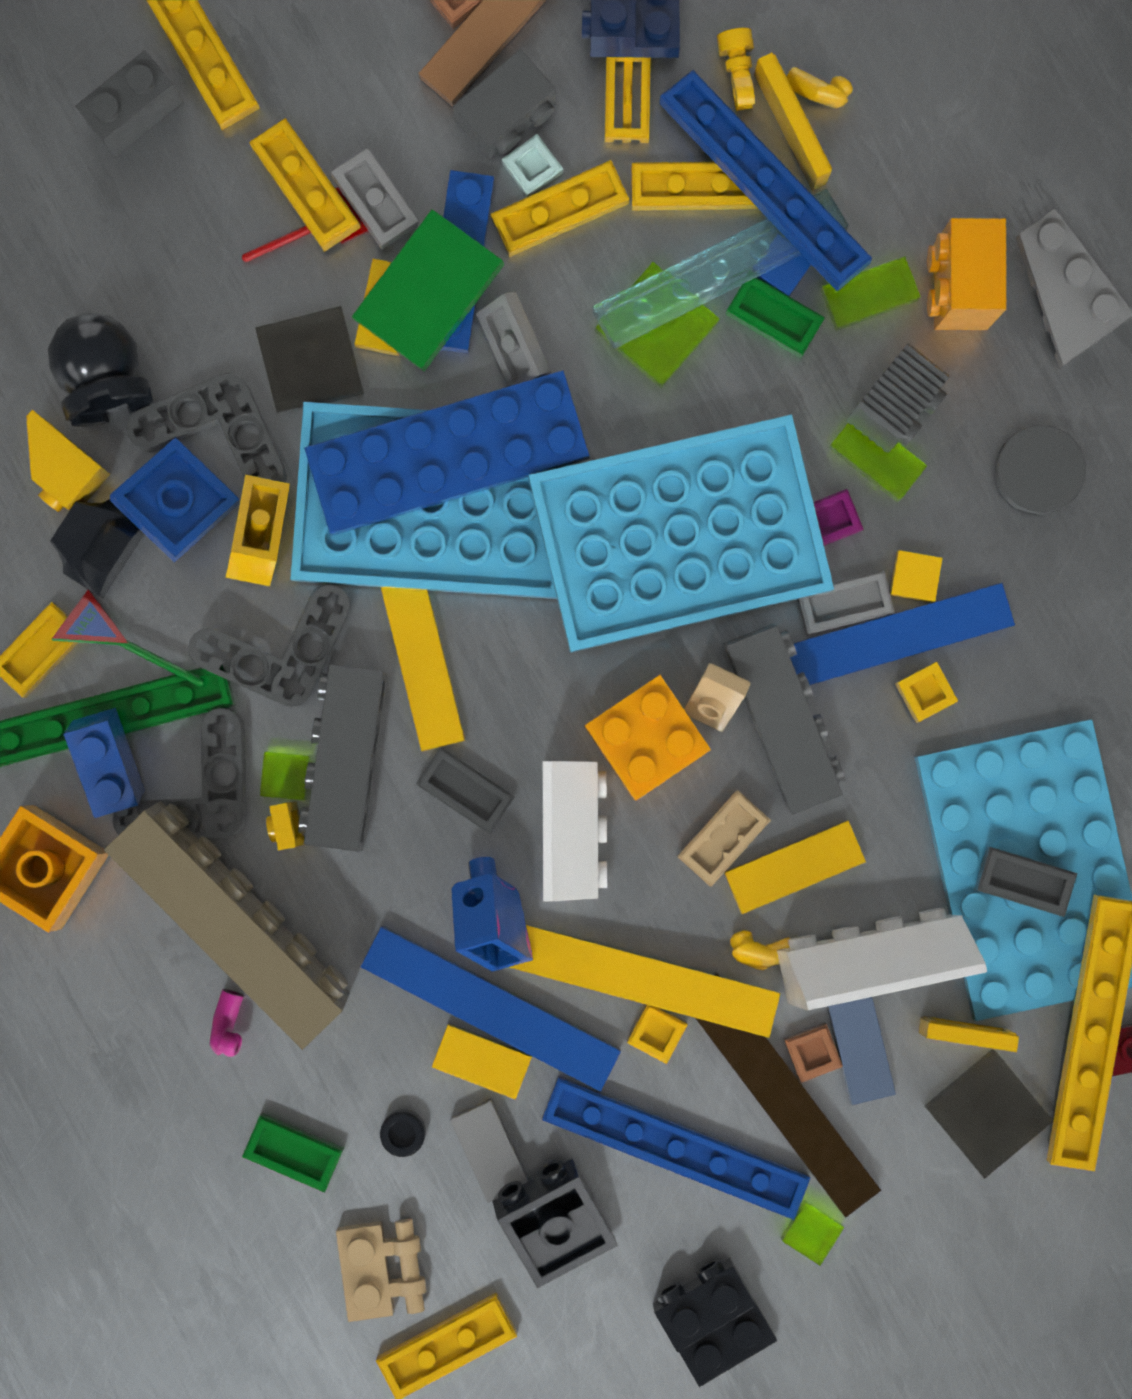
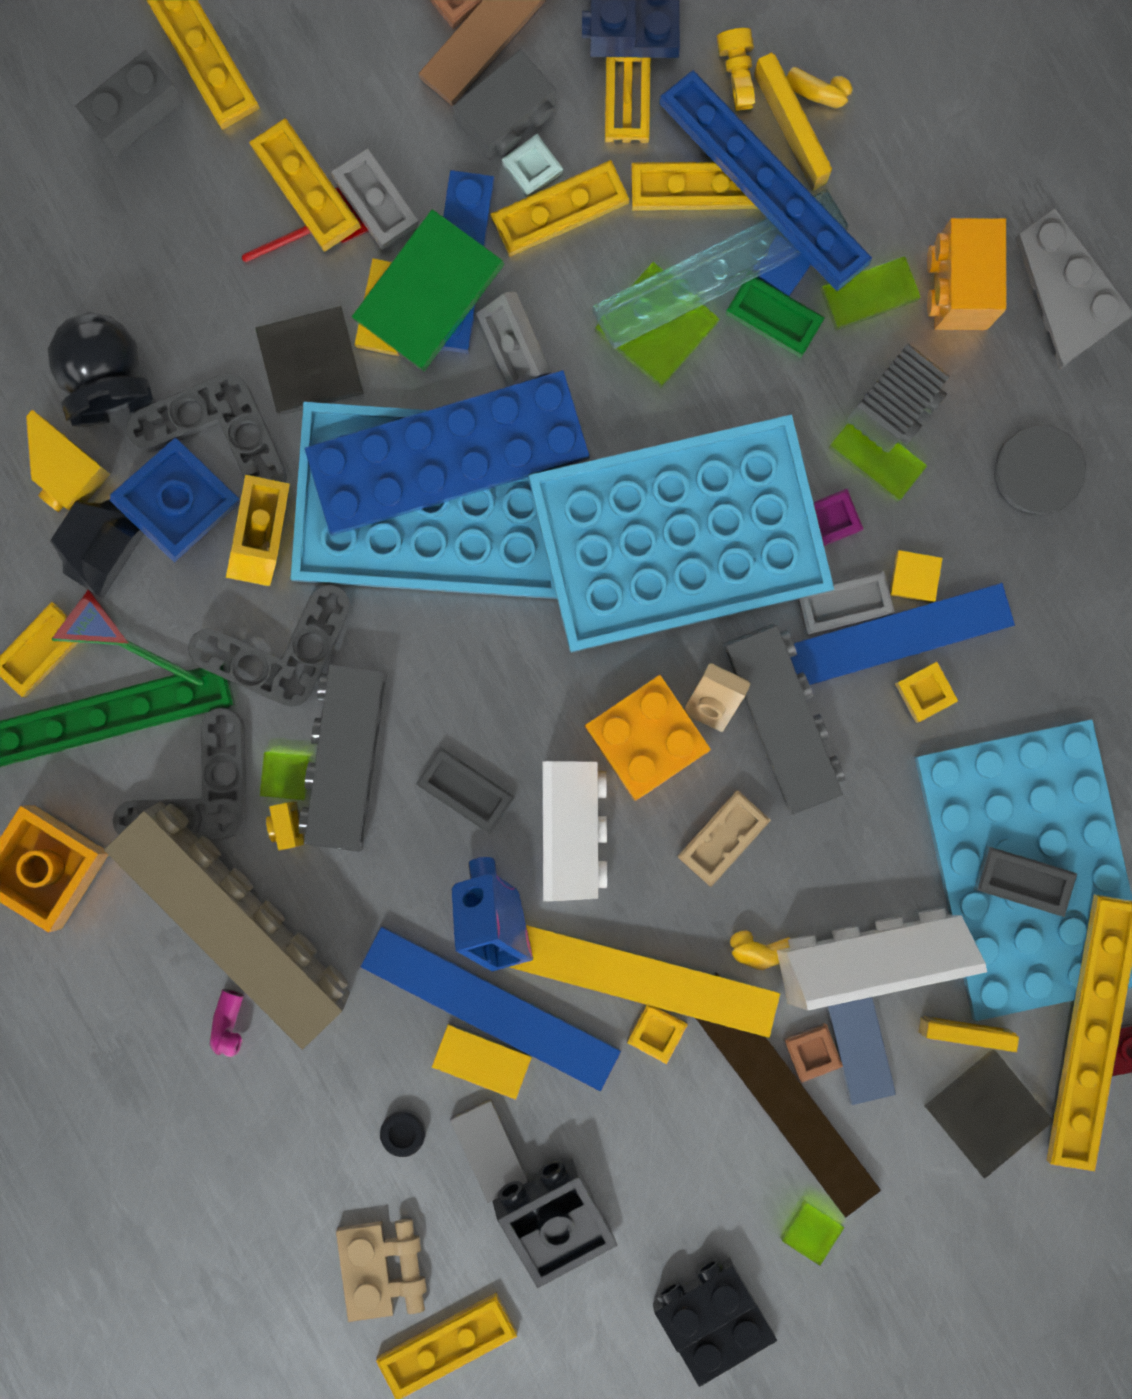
(104, 762): blue brick -> none
(293, 1152): green tile -> none
(423, 667): yellow tile -> none
(676, 1147): blue tile -> none
(794, 867): yellow tile -> none

